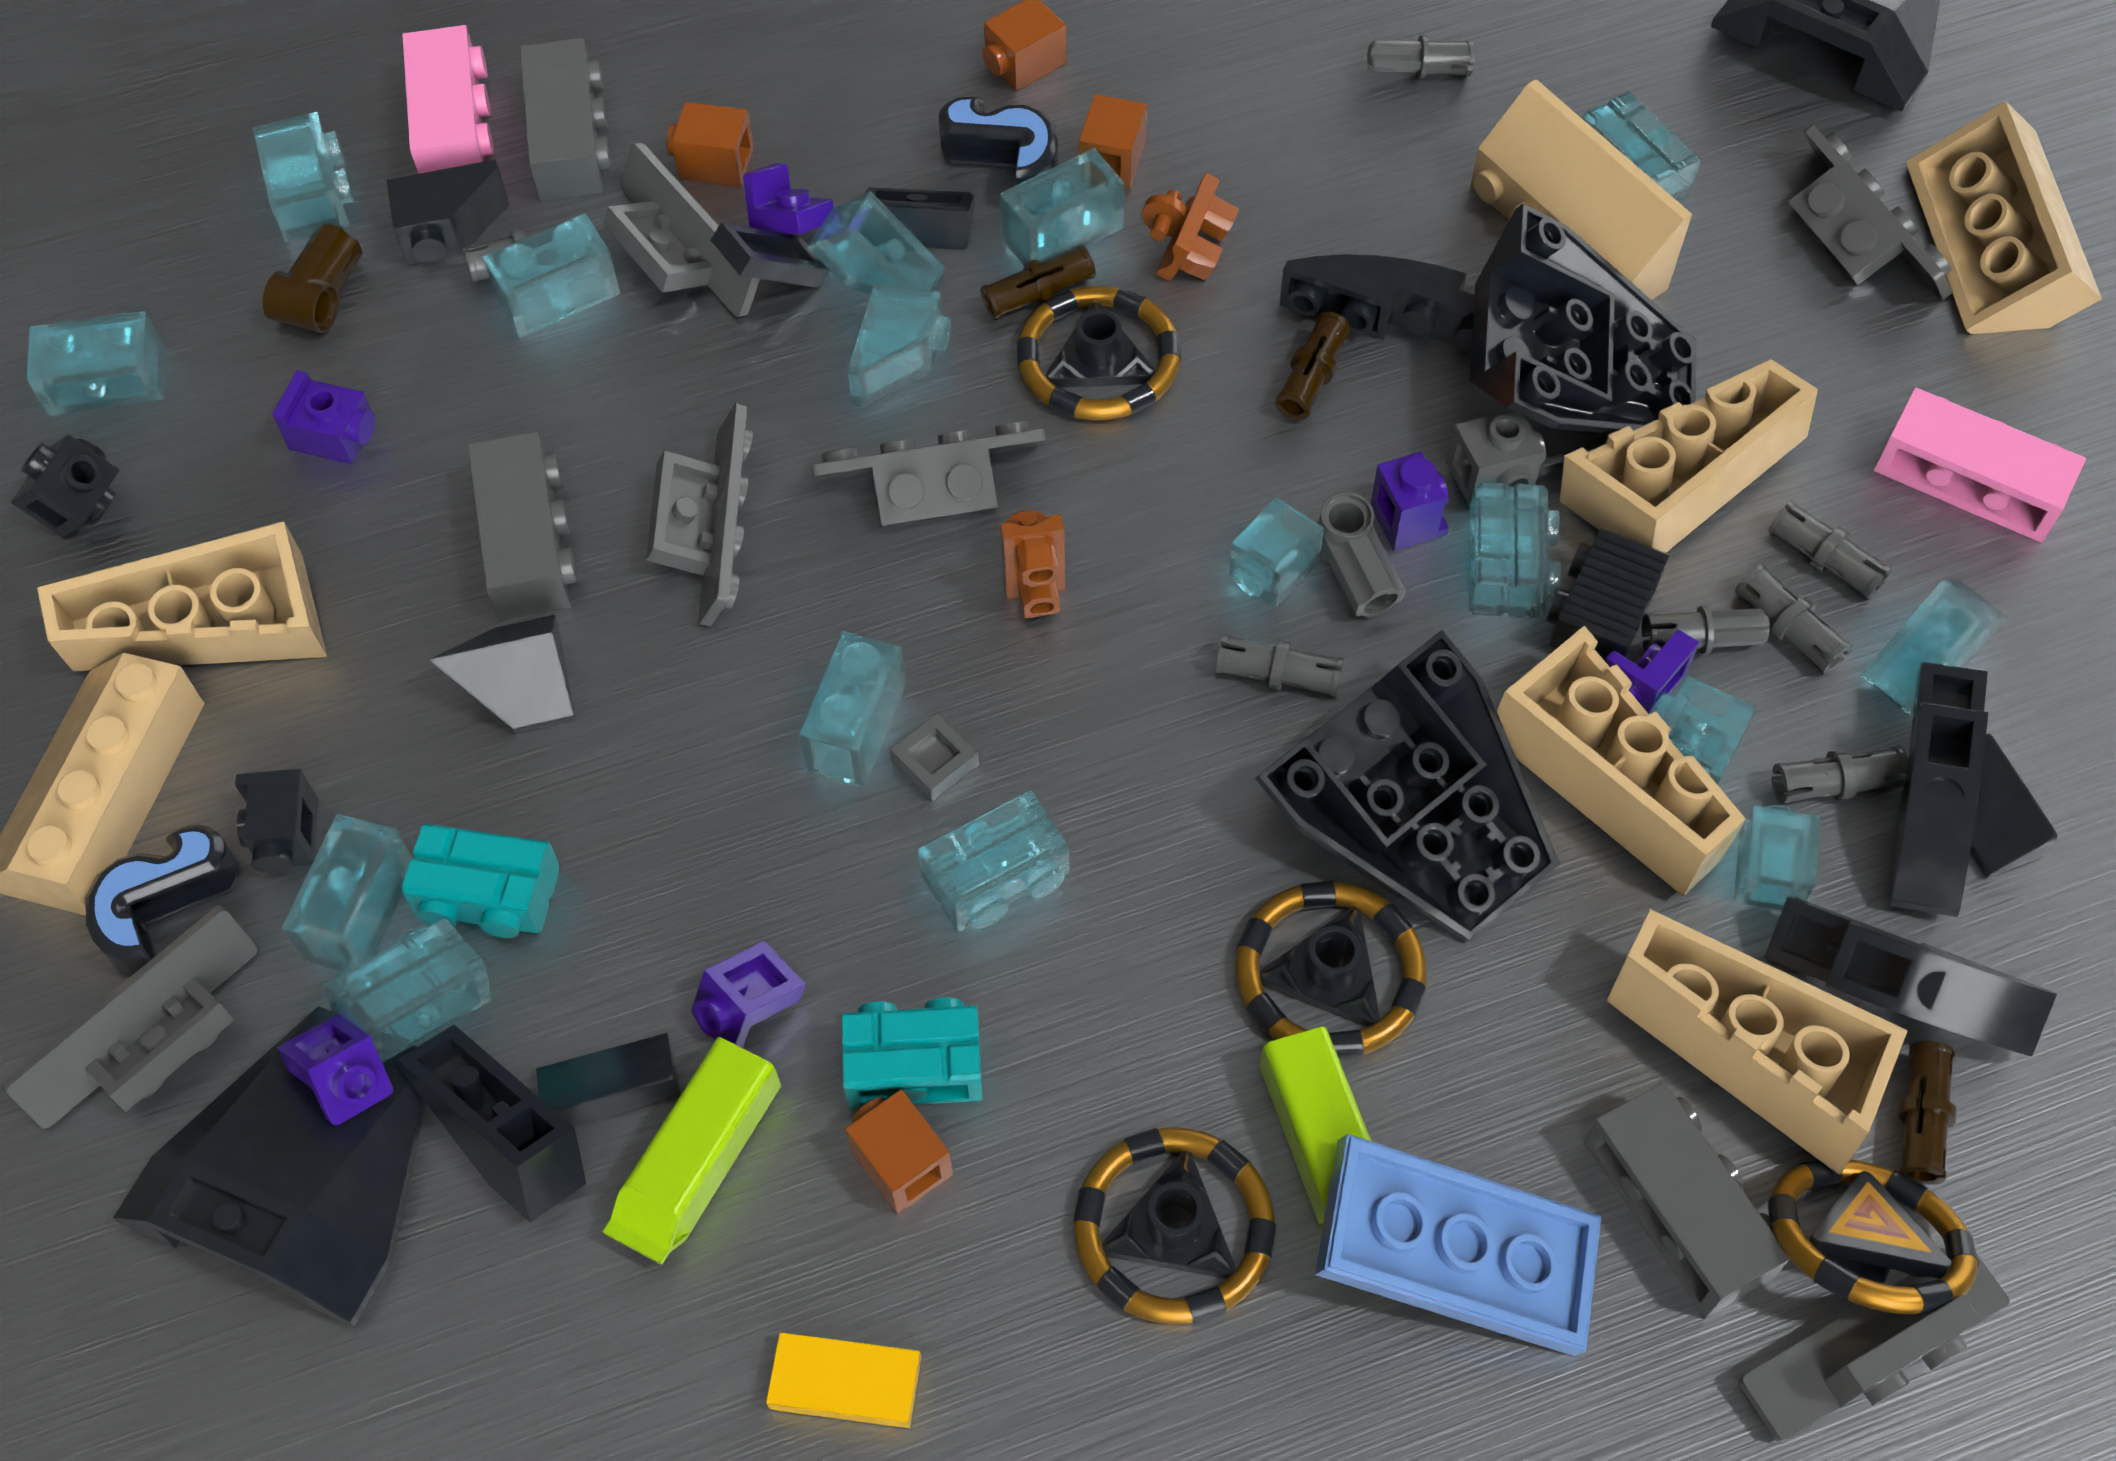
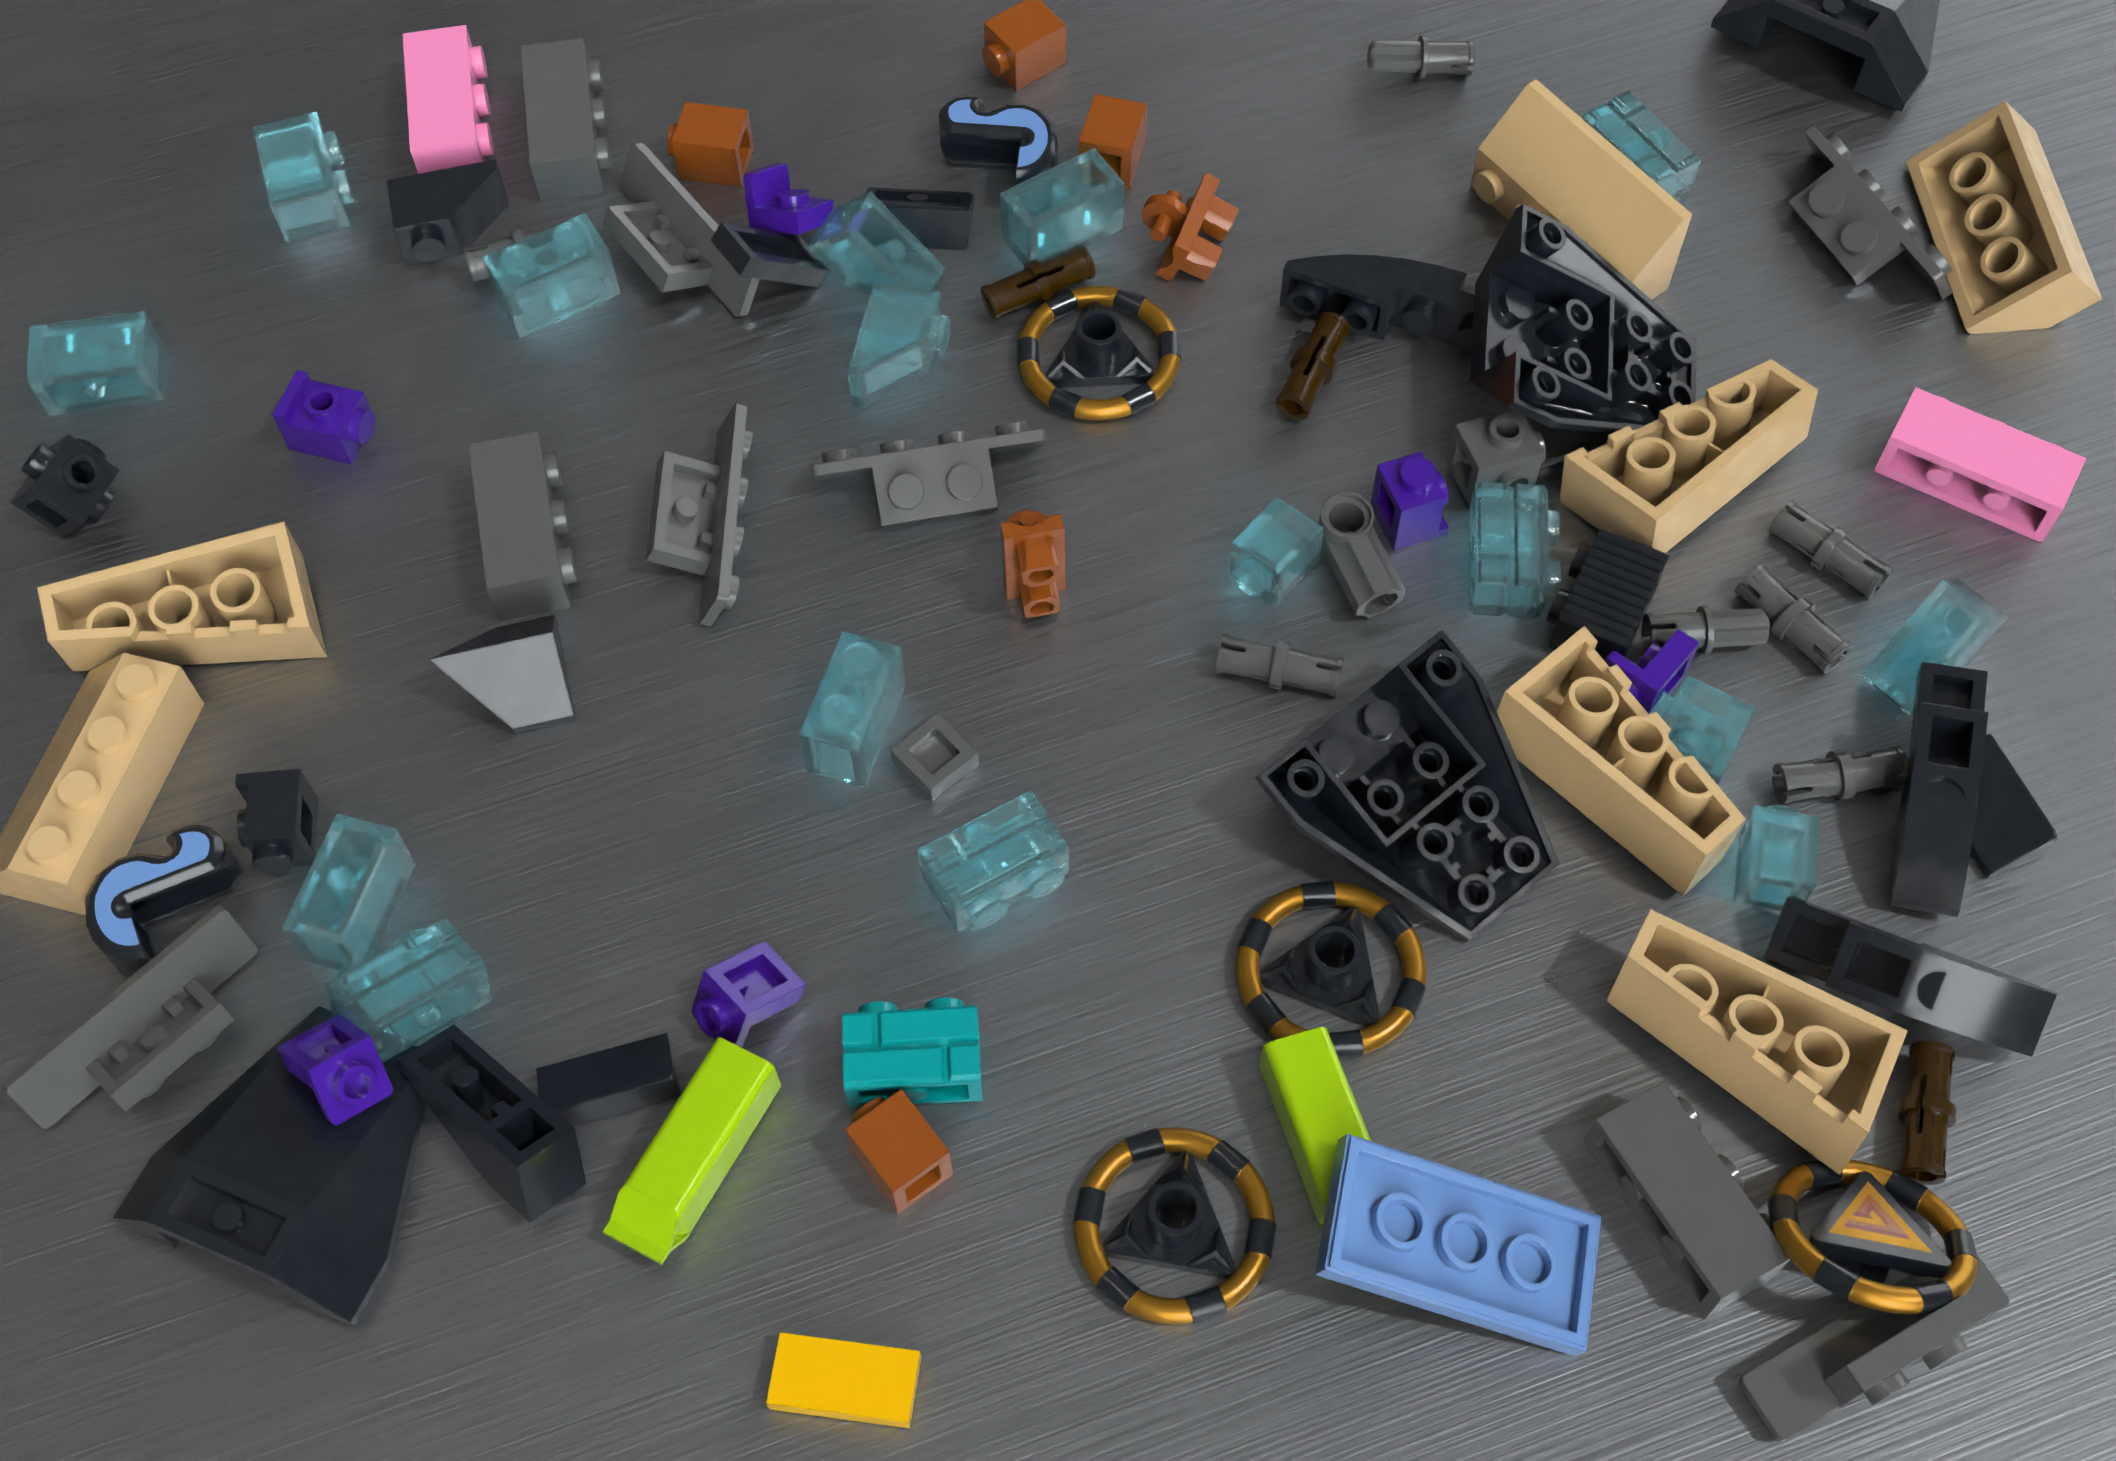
(311, 288): dark brown piece -> none
(481, 880): teal brick -> none

